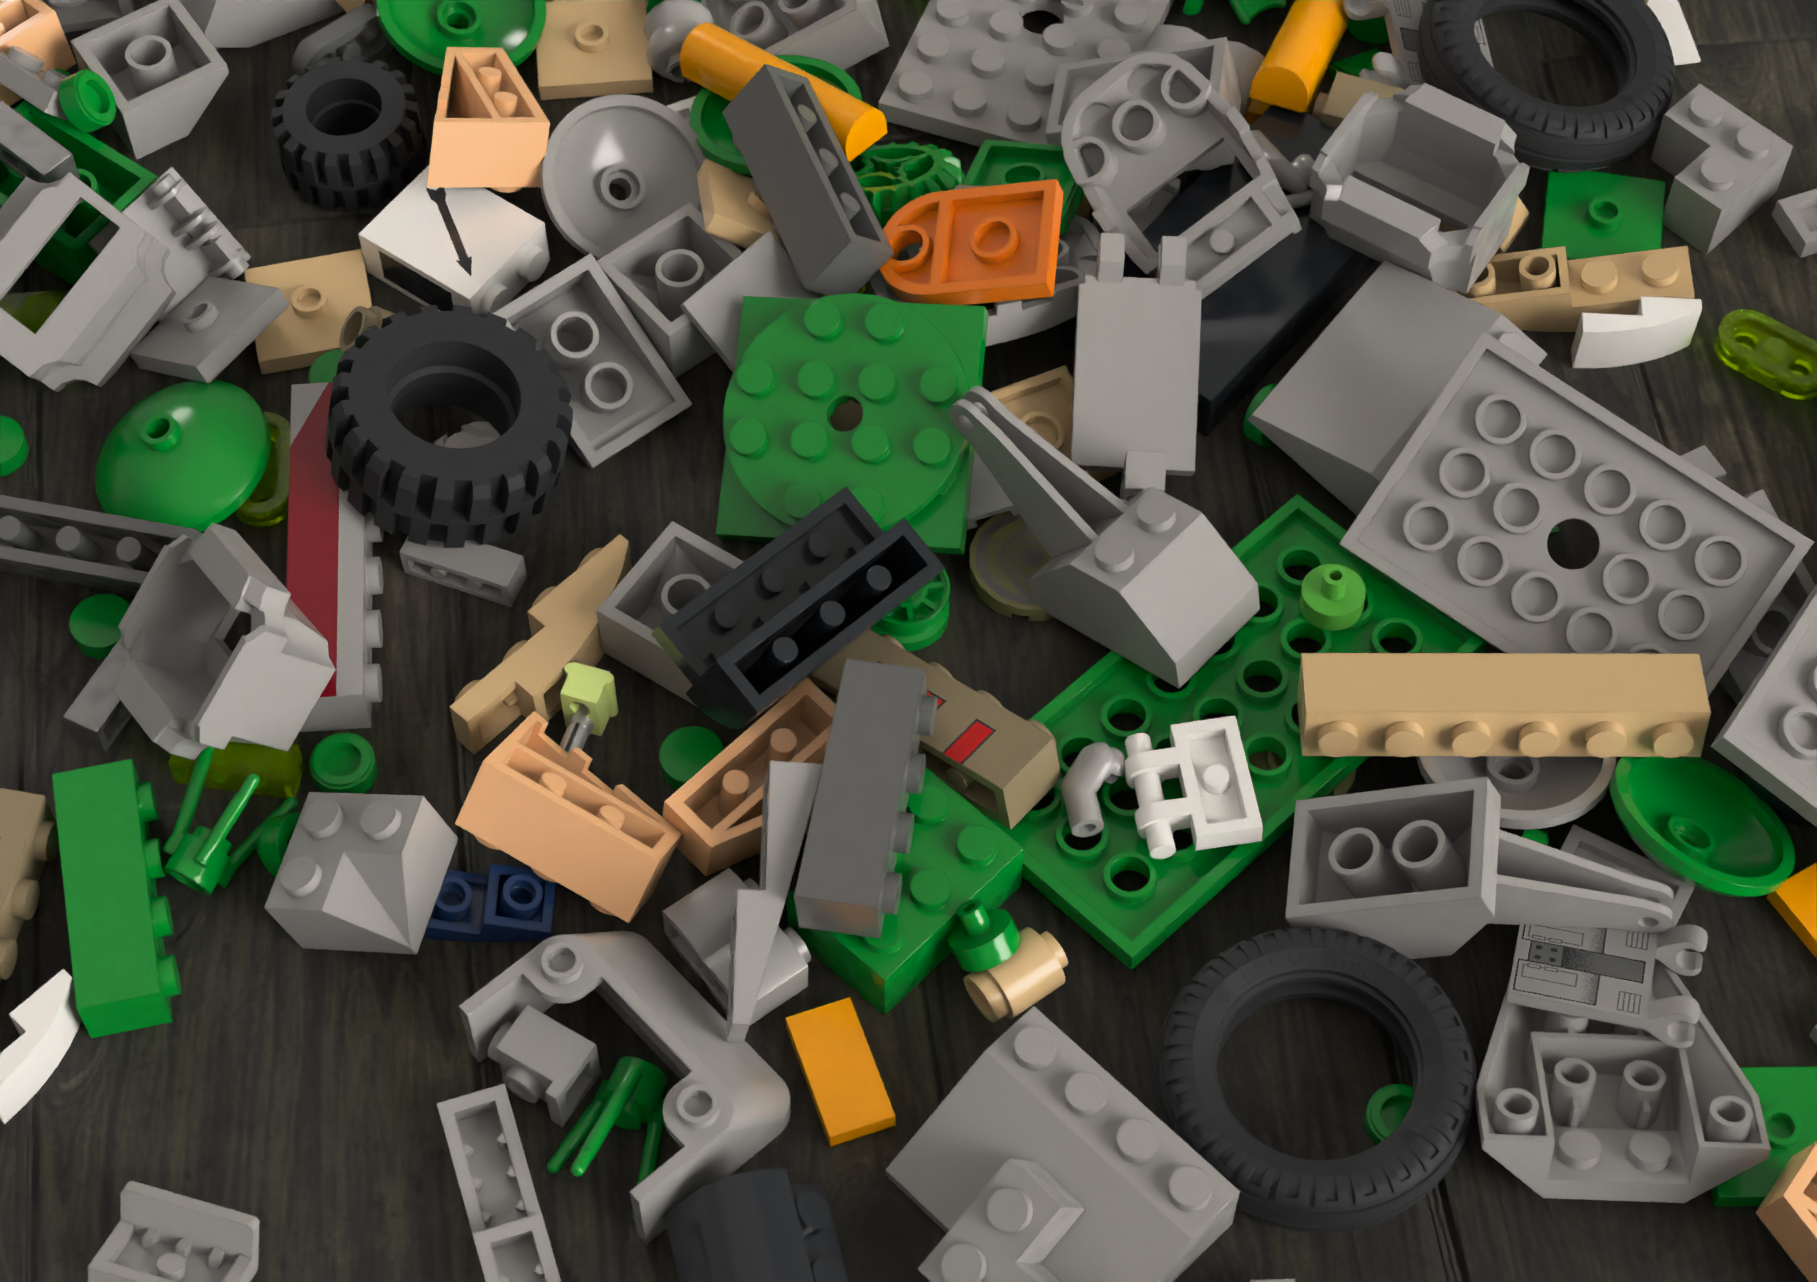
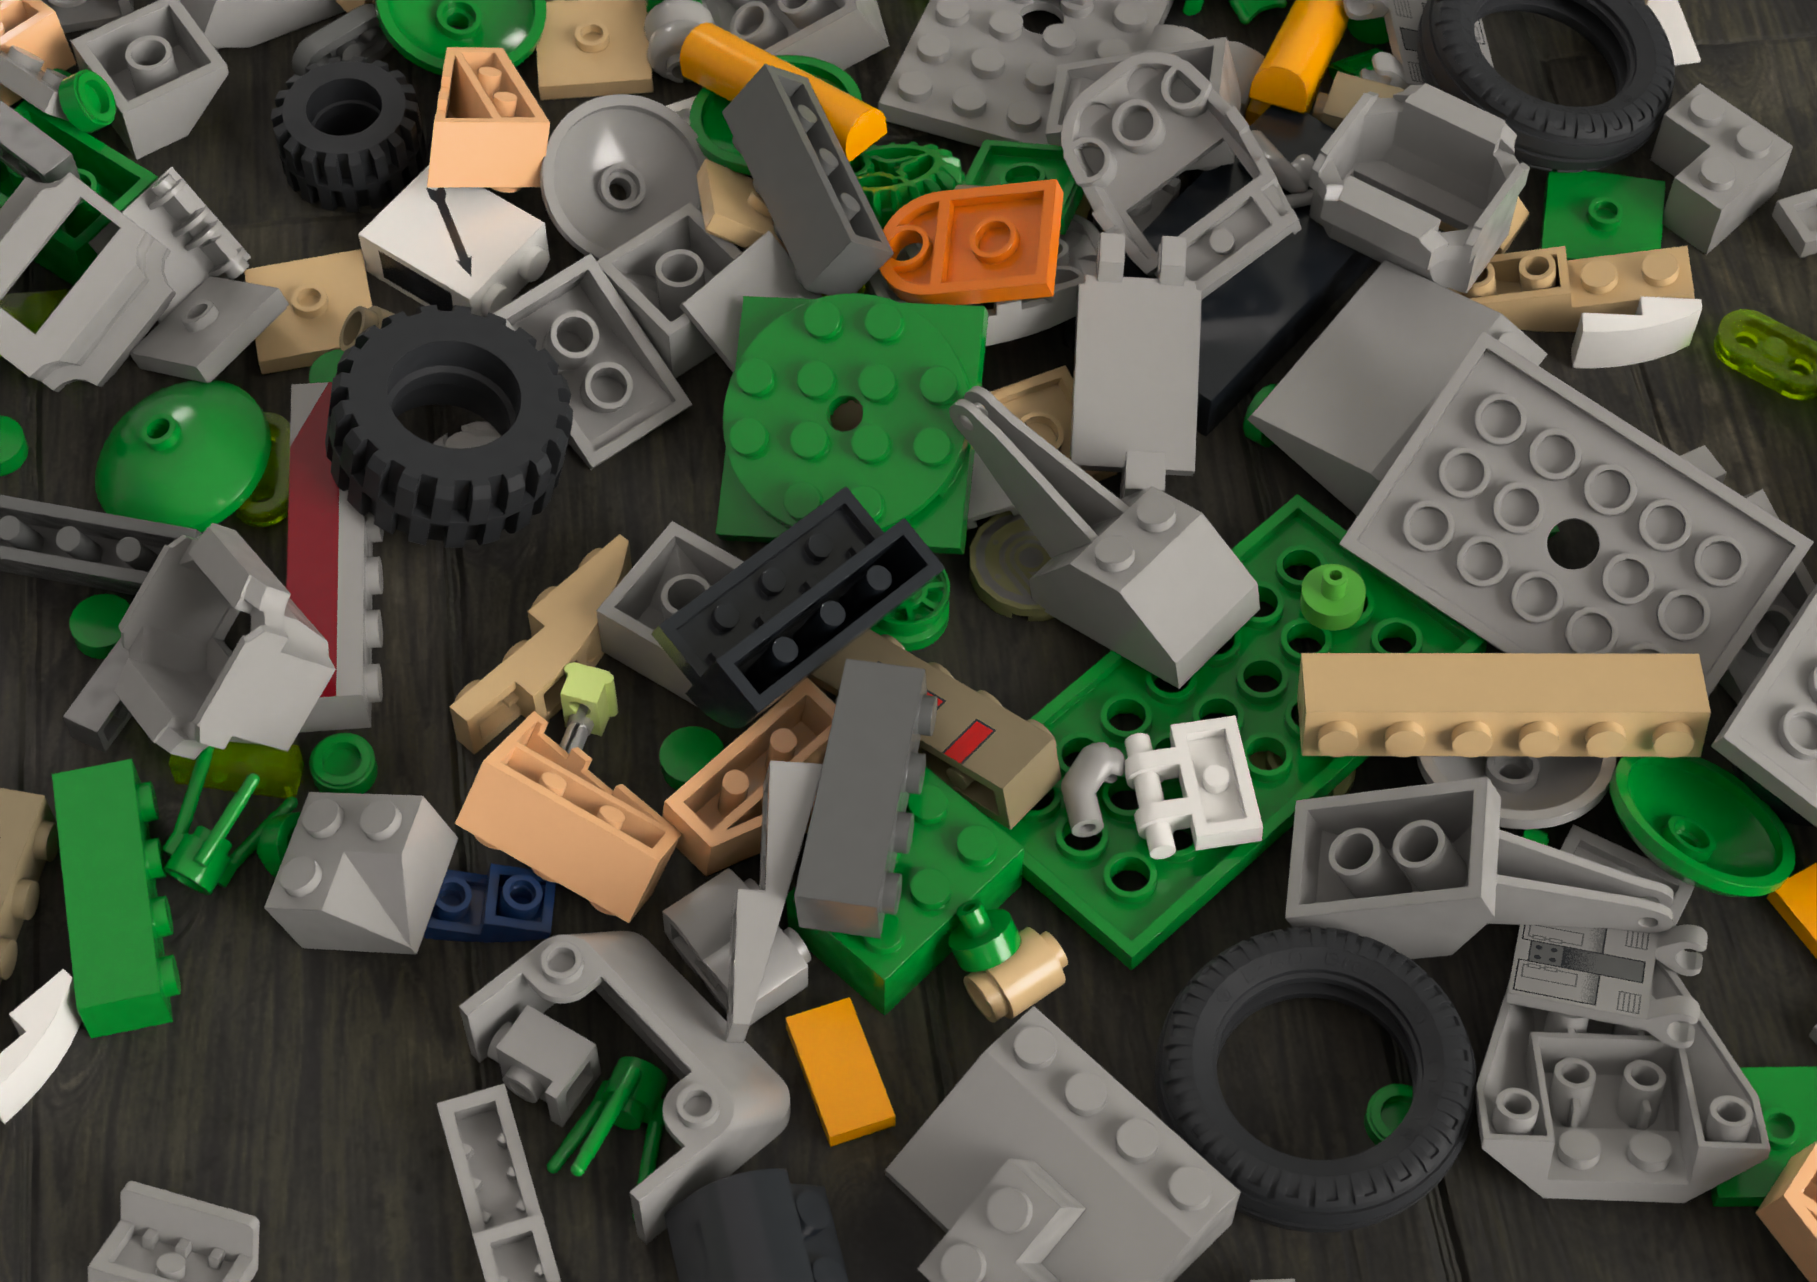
(471, 569): light grey piece -> none

